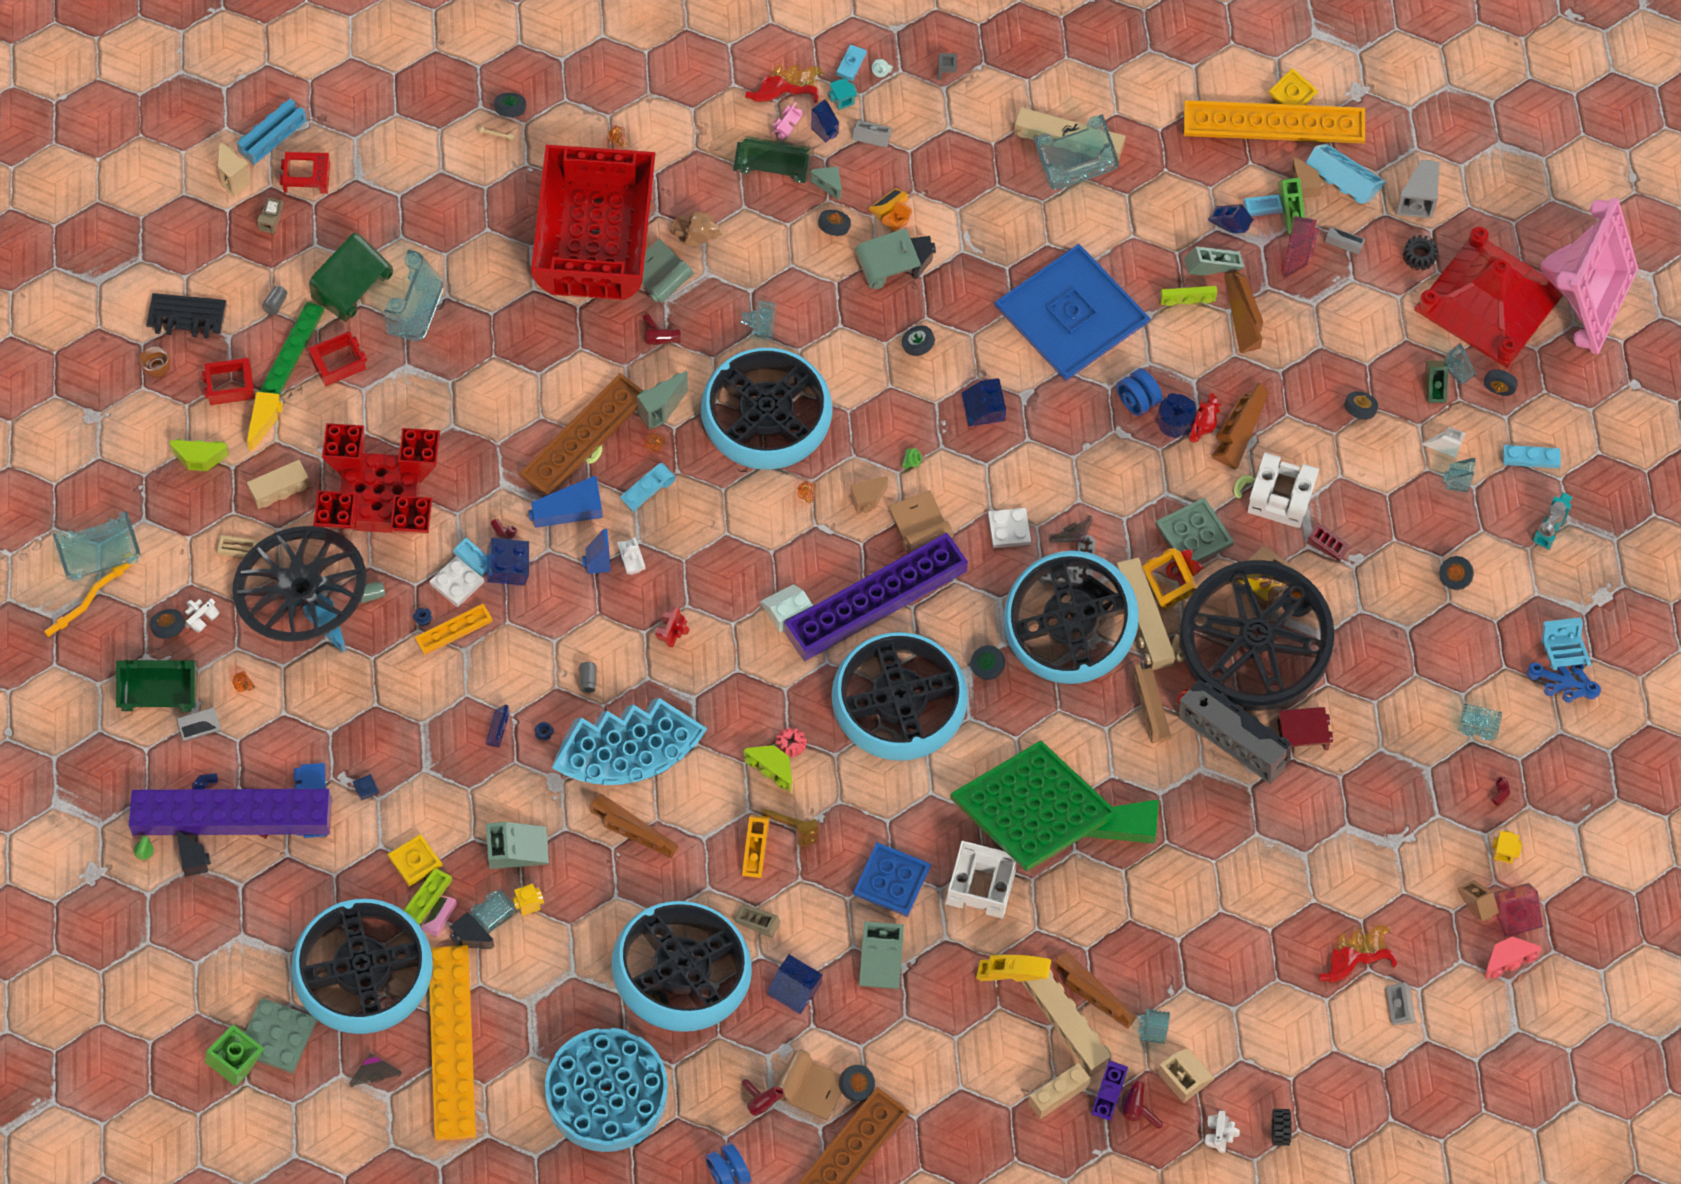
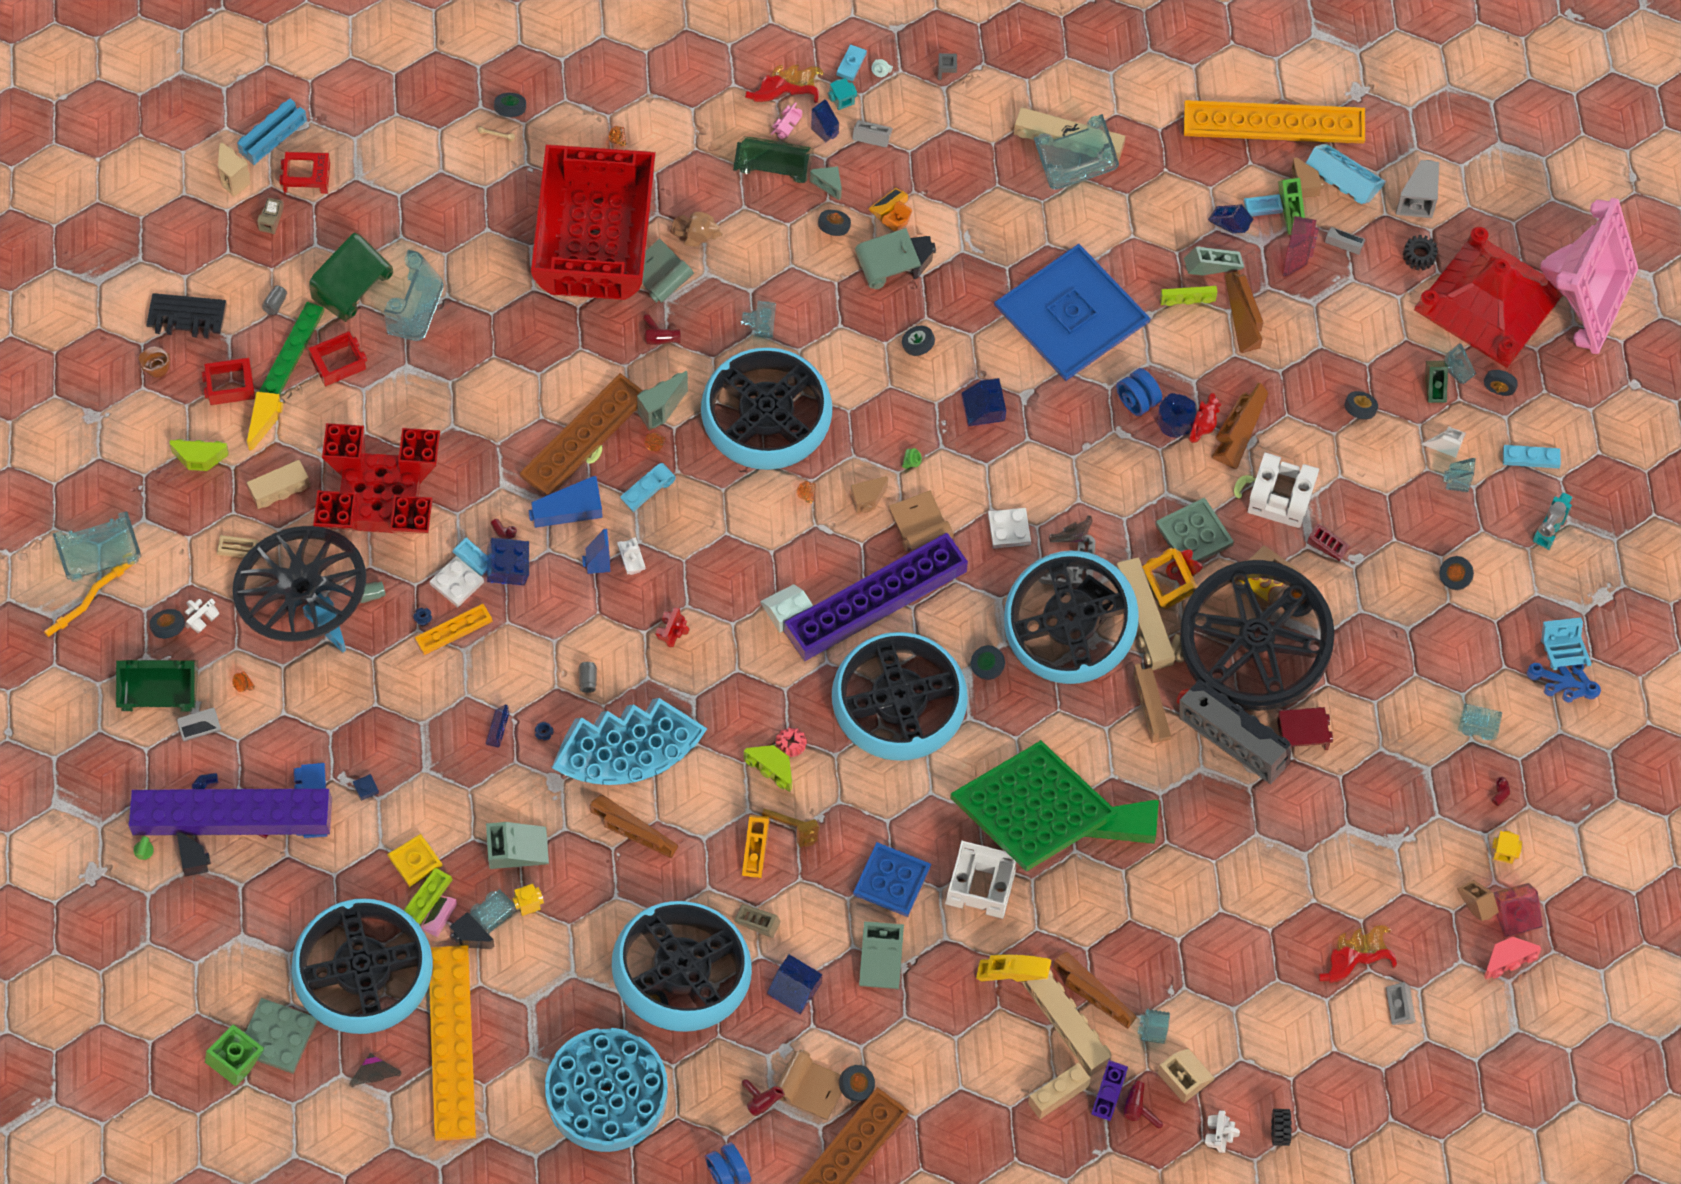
(1293, 89): yellow plate -> none

